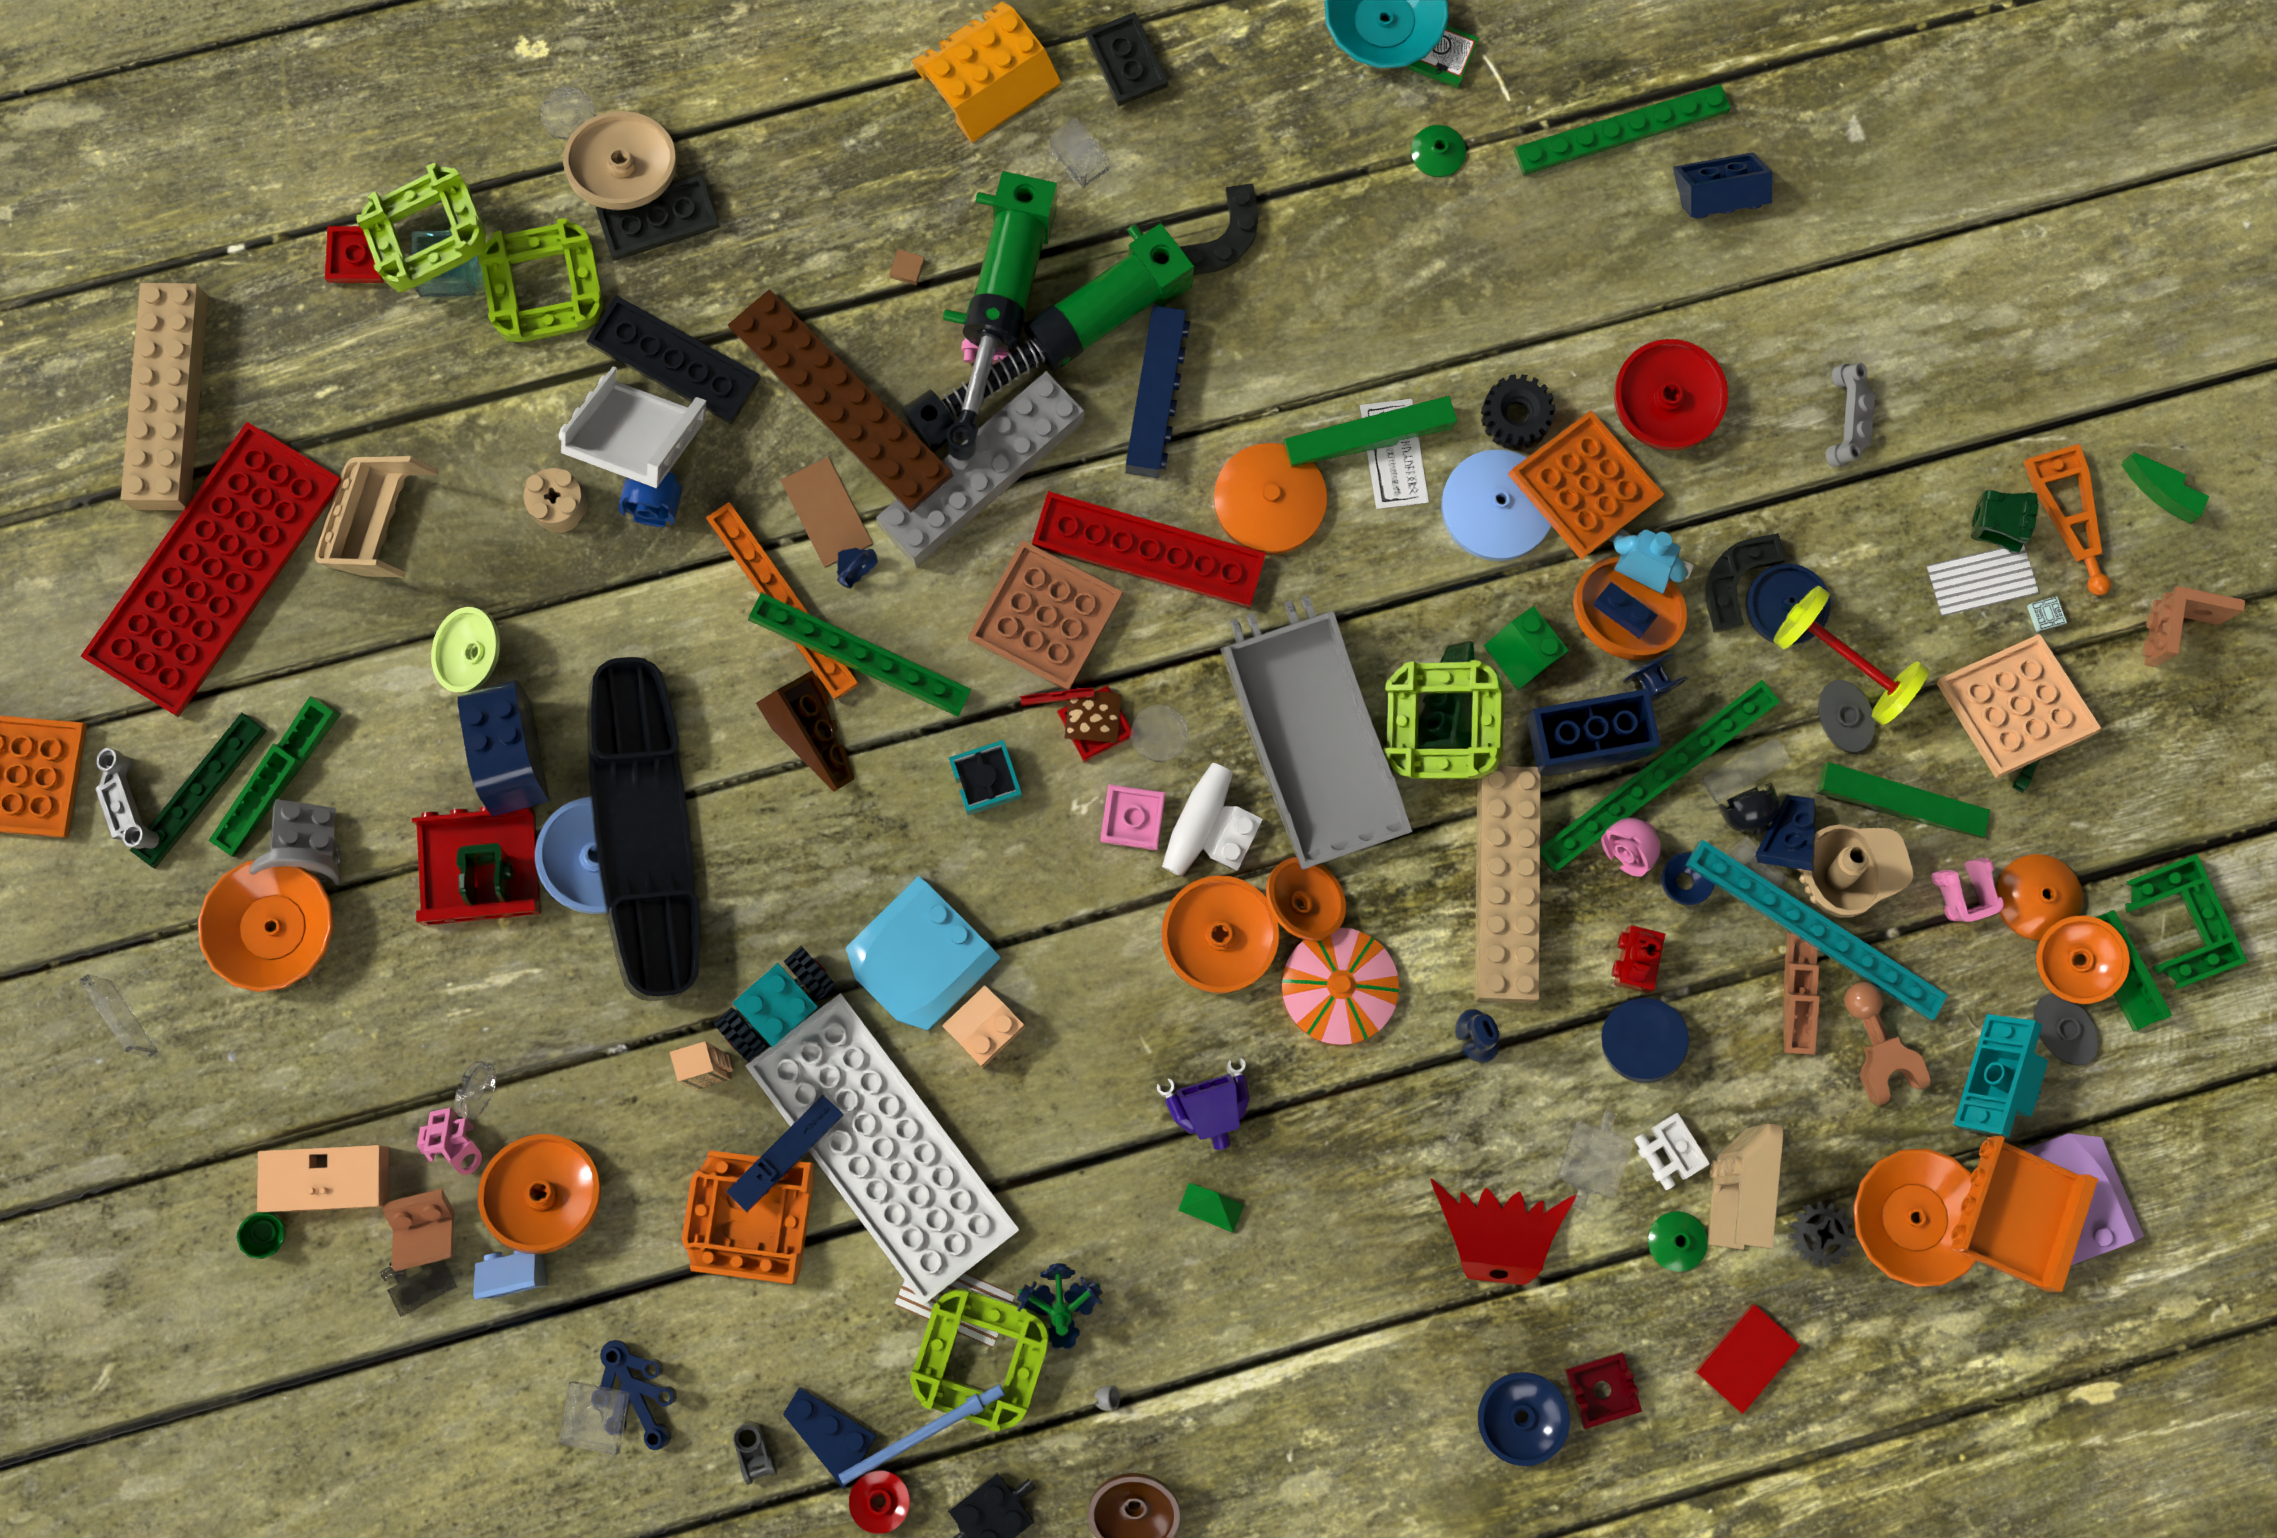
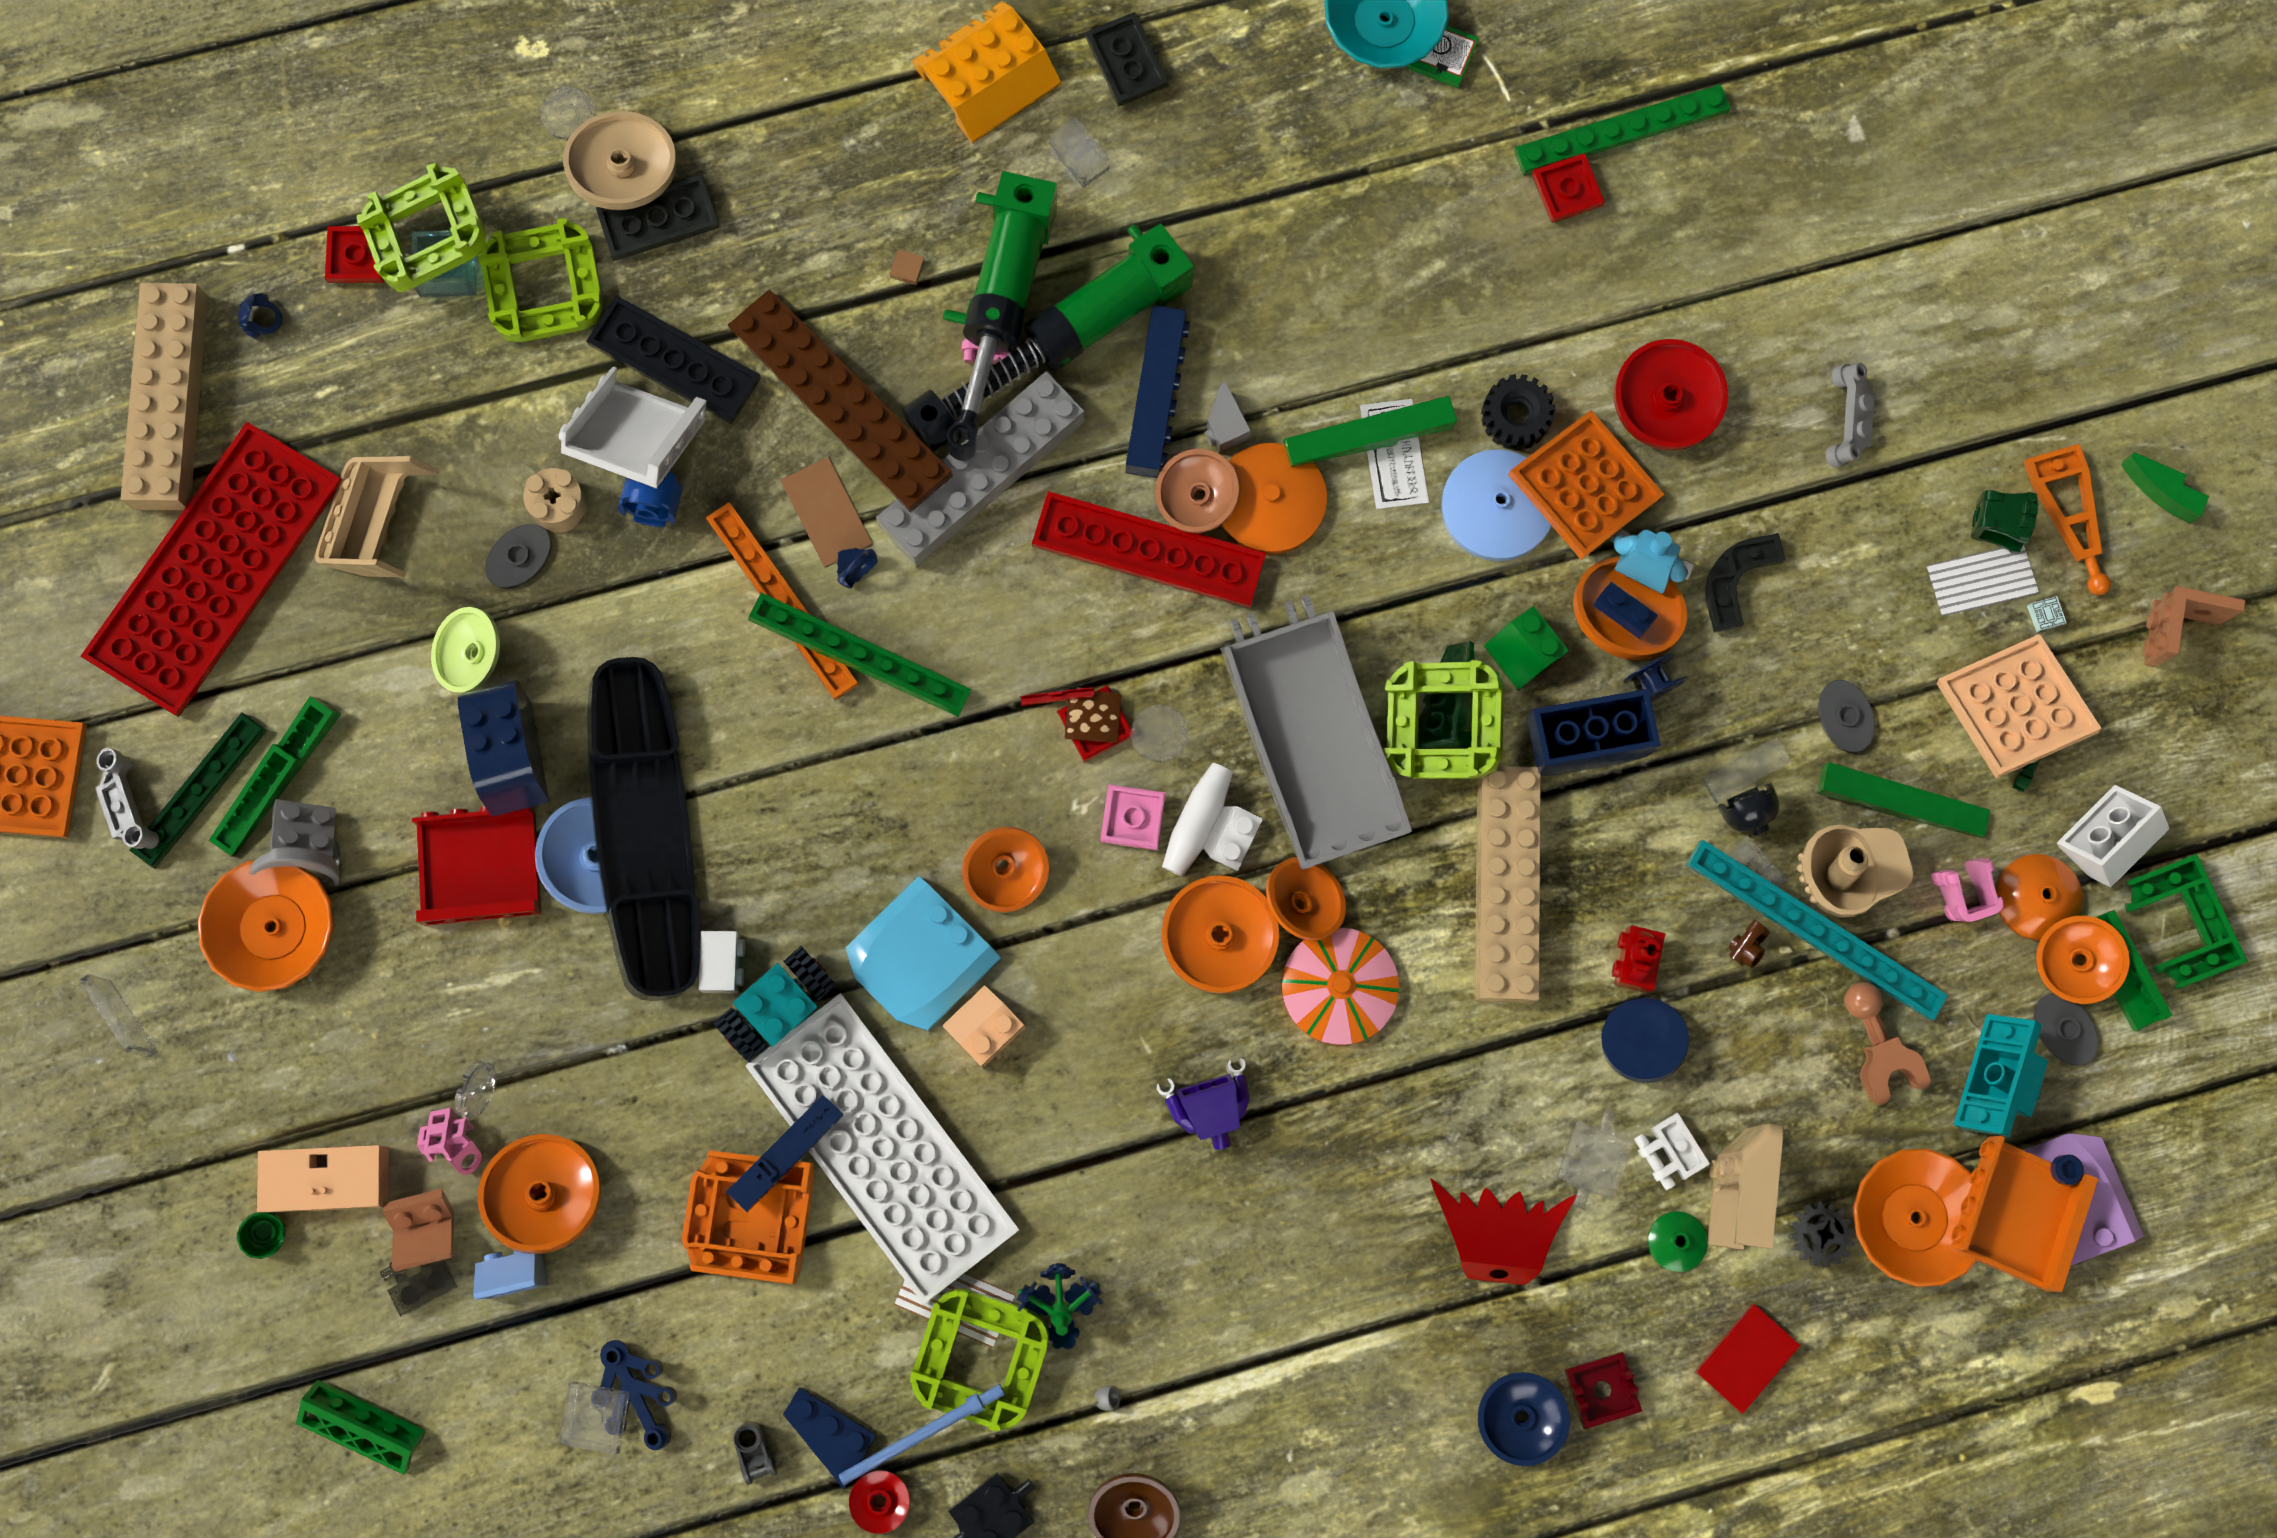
(251, 328): none -> dark blue piece
(359, 1421): none -> green fence
(478, 855): dark green piece -> none
(518, 556): none -> dark grey piece
(701, 1065): light nougat brick -> none
(720, 962): none -> white brick
(803, 722): reddish brown wedge -> none
(985, 777): black piece -> none
(1007, 886): none -> orange dish
(1045, 615): nougat plate -> none
(1186, 477): none -> nougat dish
(1211, 1207): green slope -> none
(1226, 423): none -> light grey slope
(1236, 240): pearl dark grey plate -> none
(1435, 161): green dish -> none
(1483, 1032): dark blue piece -> none
(1568, 188): none -> red plate
(1633, 844): bright pink cylinder -> none
(1658, 775): green plate -> none
(1700, 889): dark blue piece -> none
(1723, 185): dark blue slope -> none
(1746, 948): none -> reddish brown plate
(1776, 593): dark blue piece -> none
(1791, 835): dark blue wing -> none
(1800, 996): nougat slope -> none
(1897, 692): neon yellow piece -> none
(2067, 1169): none -> dark blue tile
(2114, 835): none -> white slope

